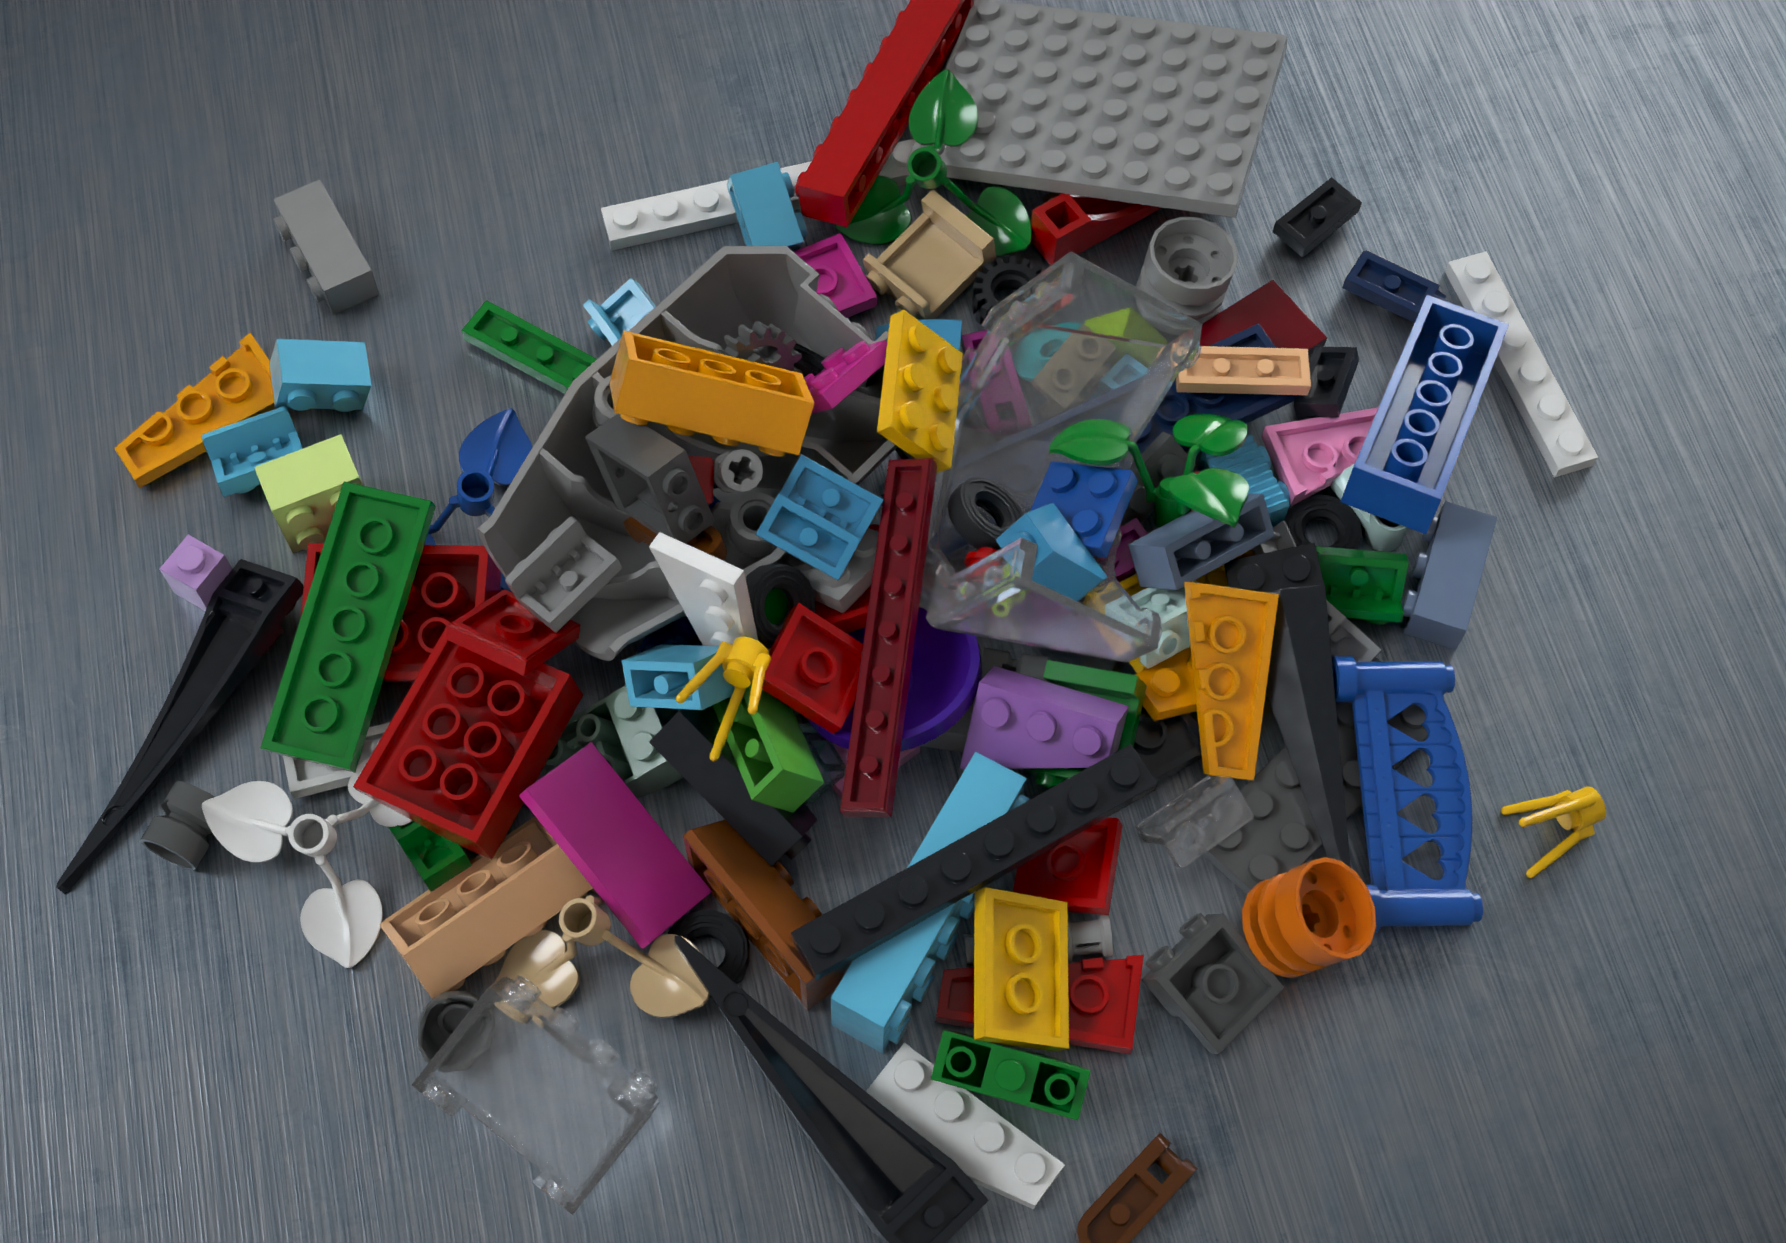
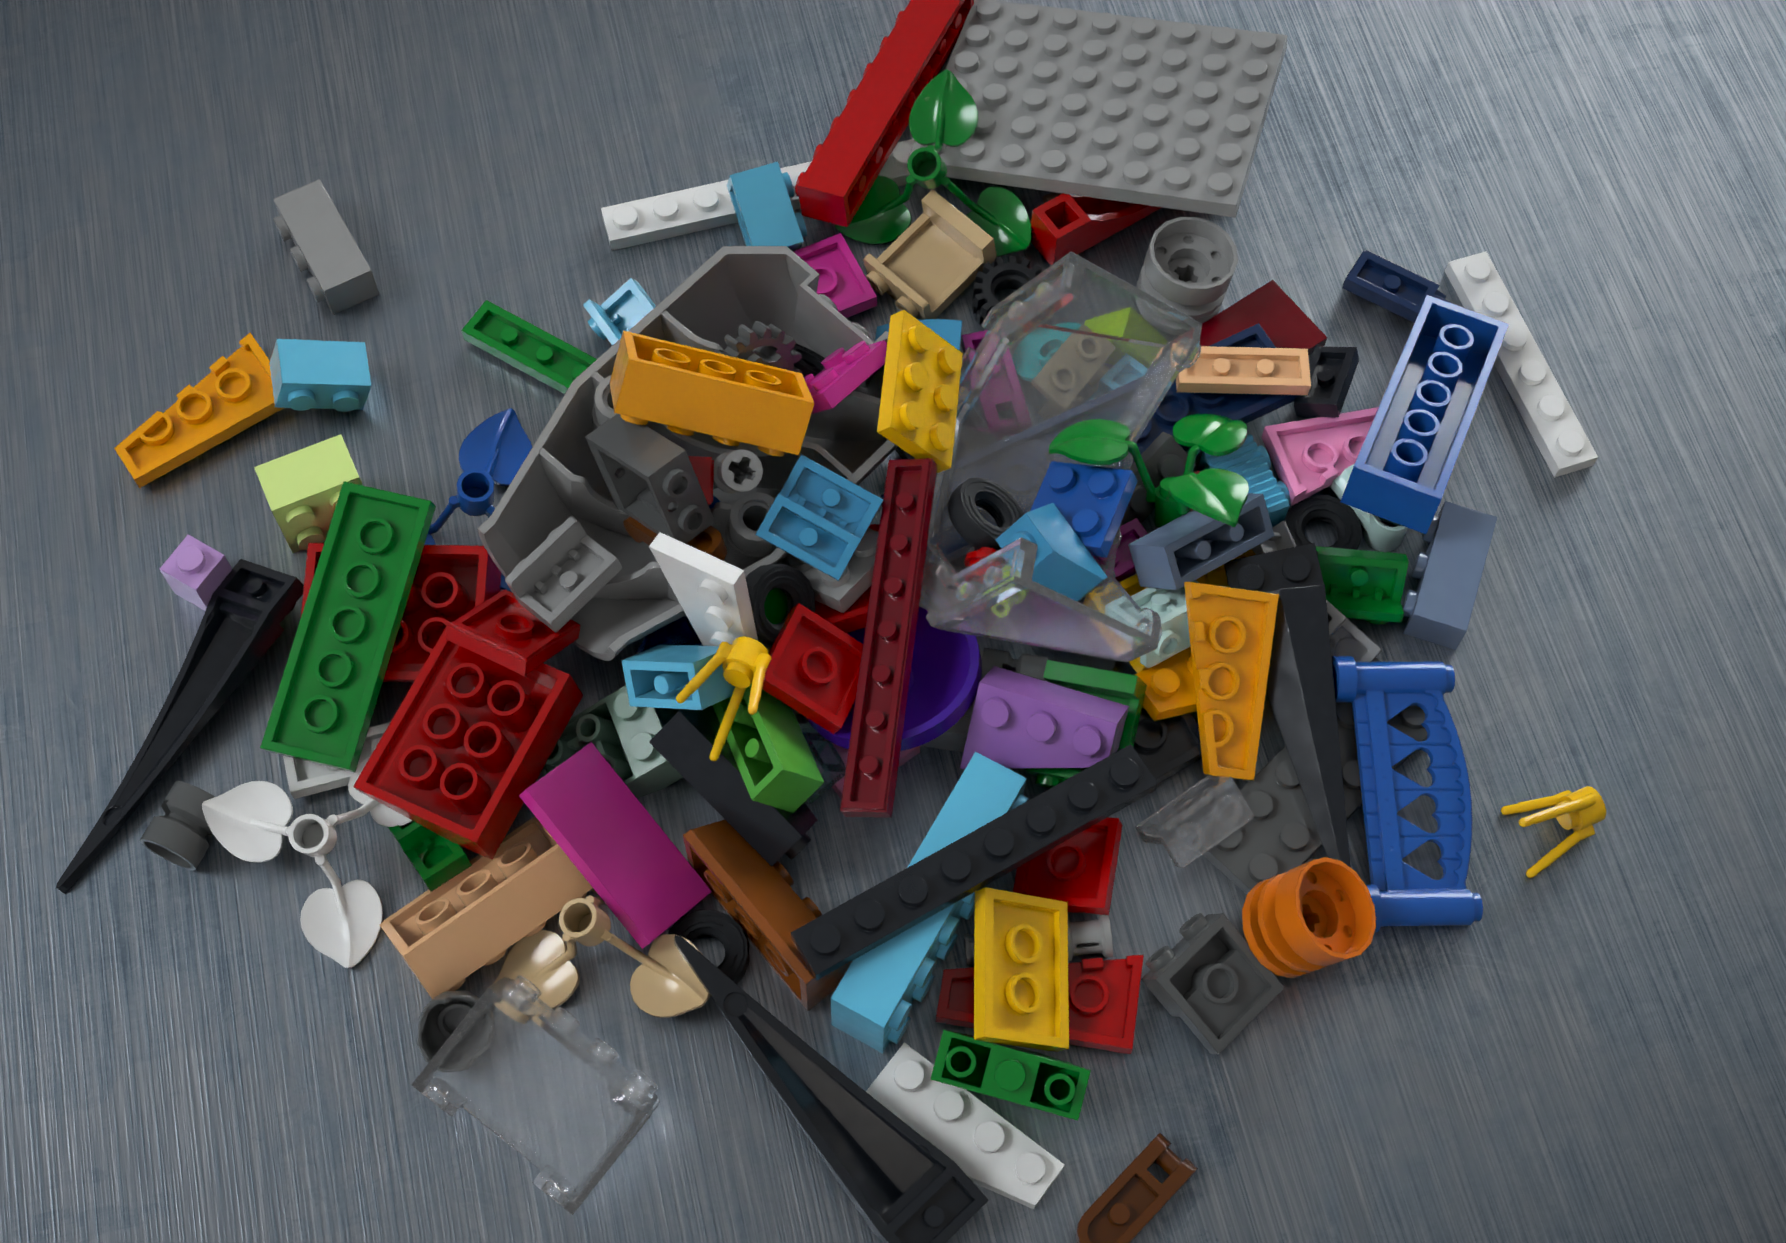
(247, 444): medium azure bracket -> none
(1317, 217): black plate -> none

